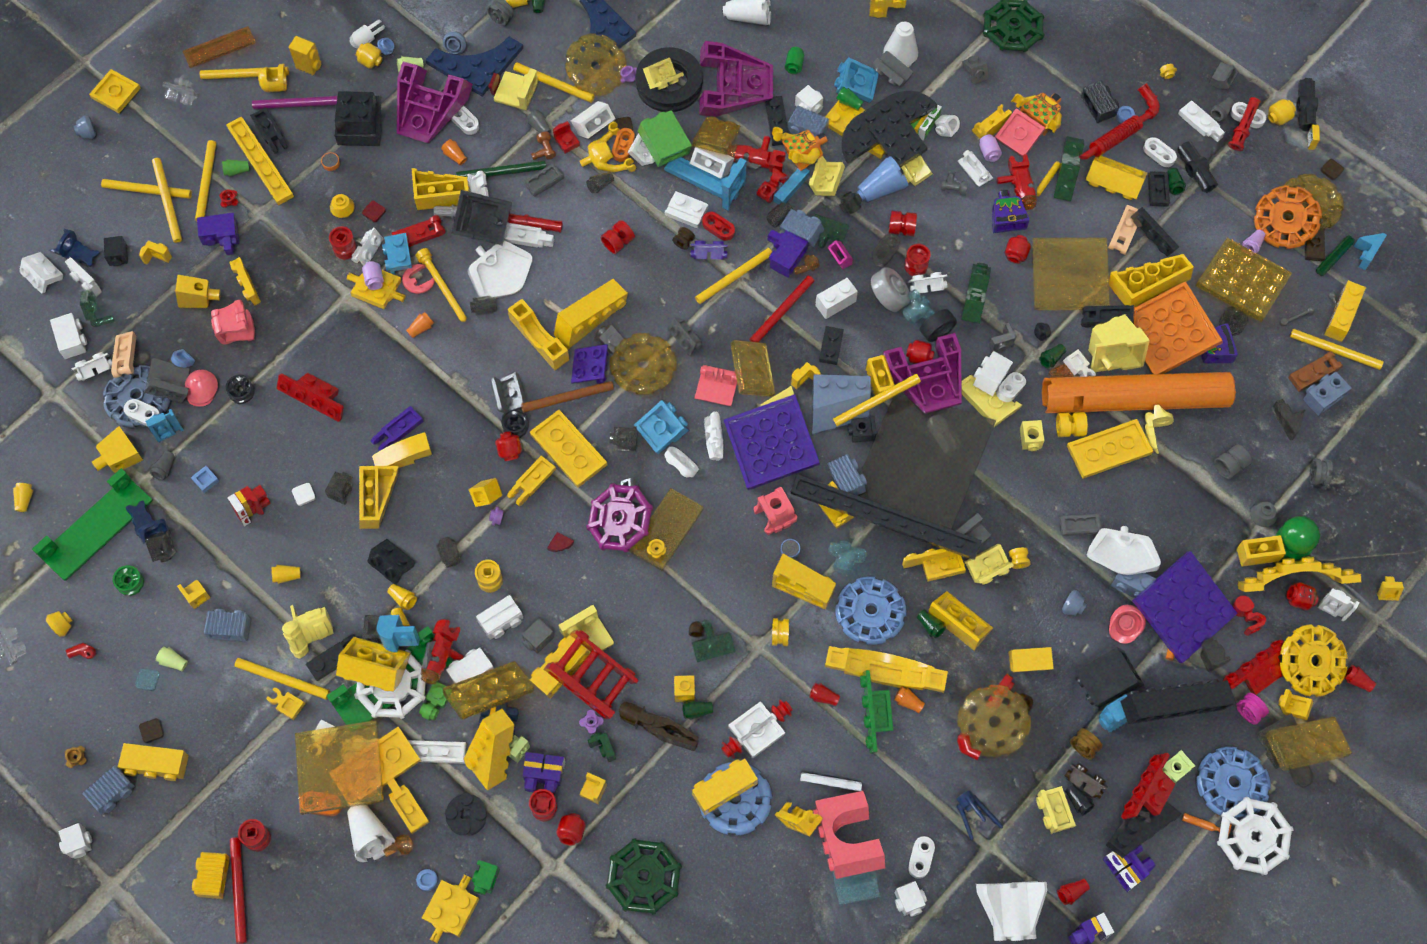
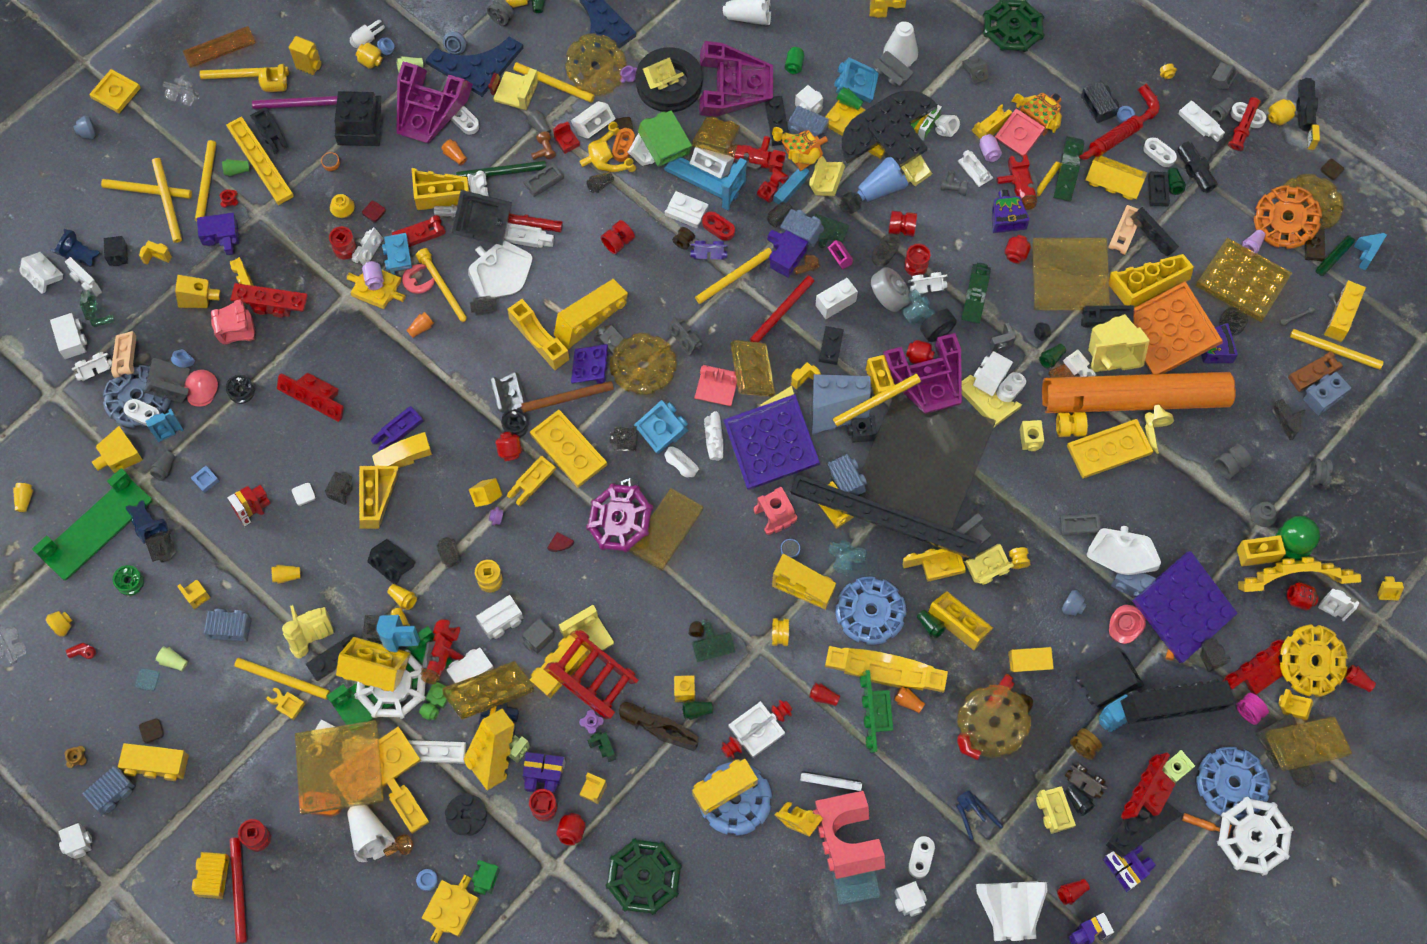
(269, 300): none -> red bracket
(656, 543): yellow plate -> none
(1244, 608): red leg -> none

